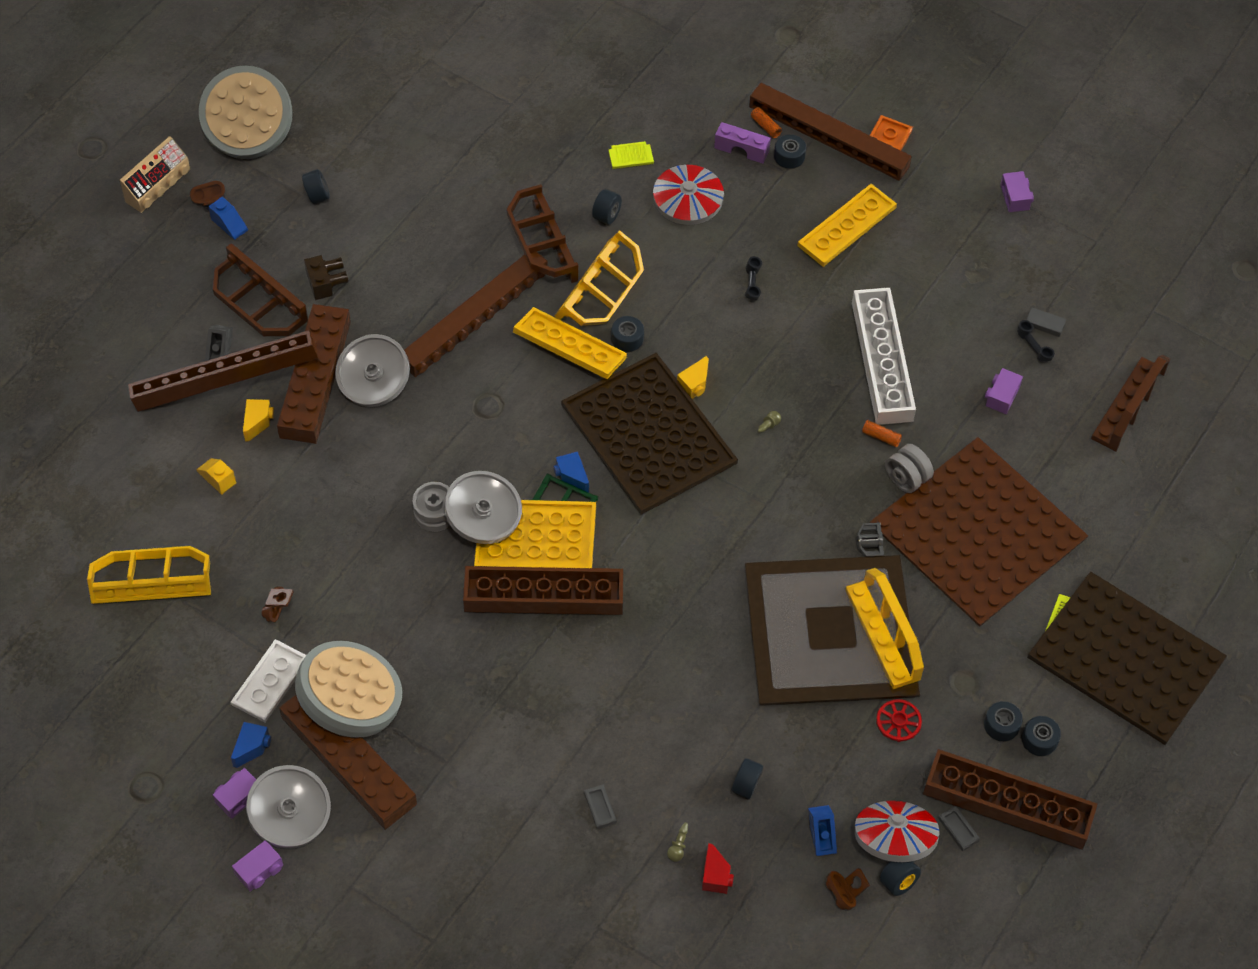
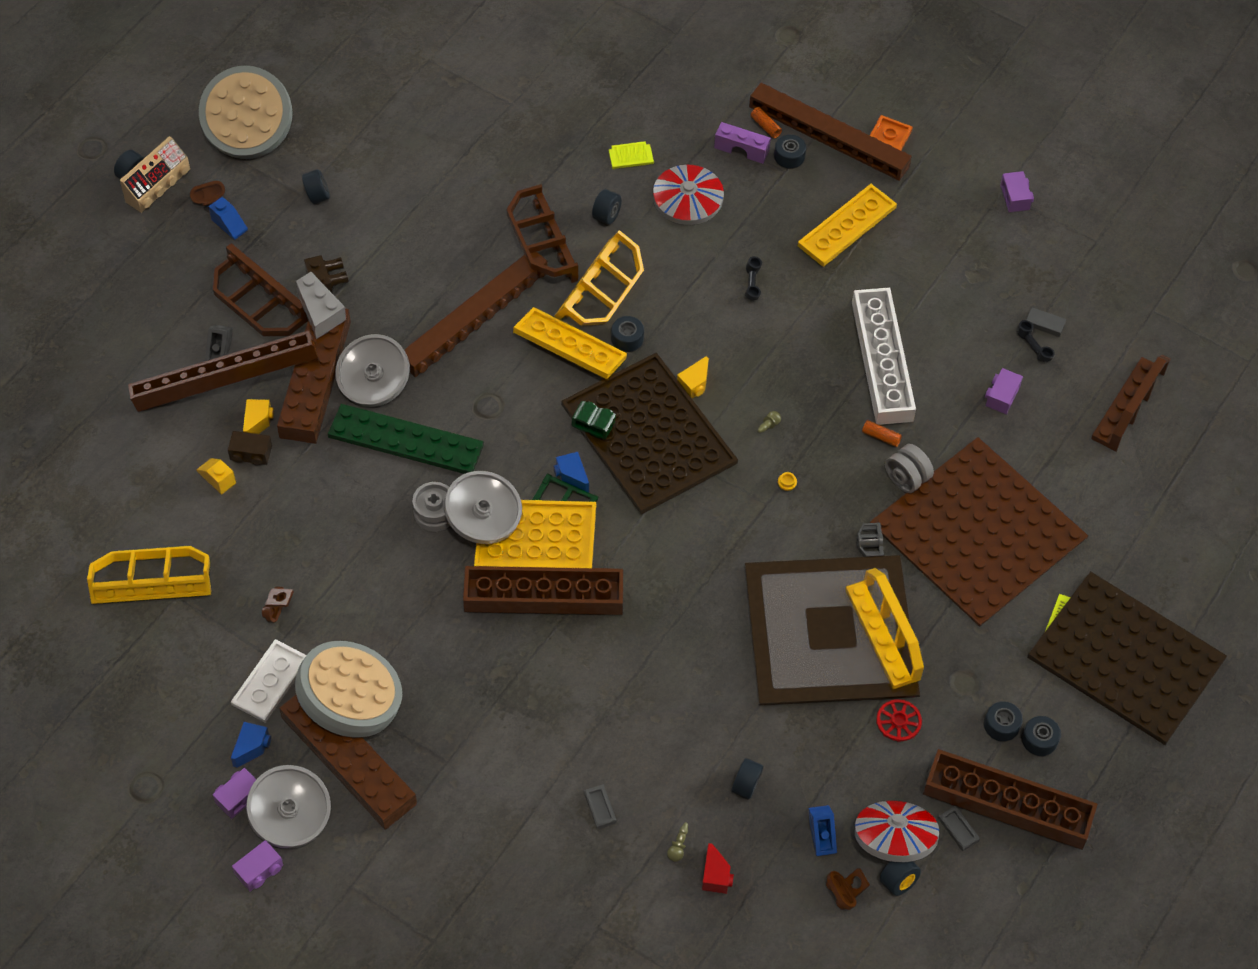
(126, 162): none -> black wheel
(249, 448): none -> dark brown brick
(319, 304): none -> light grey wedge
(405, 439): none -> dark green plate
(593, 419): none -> dark green brick
(787, 481): none -> yellow plate

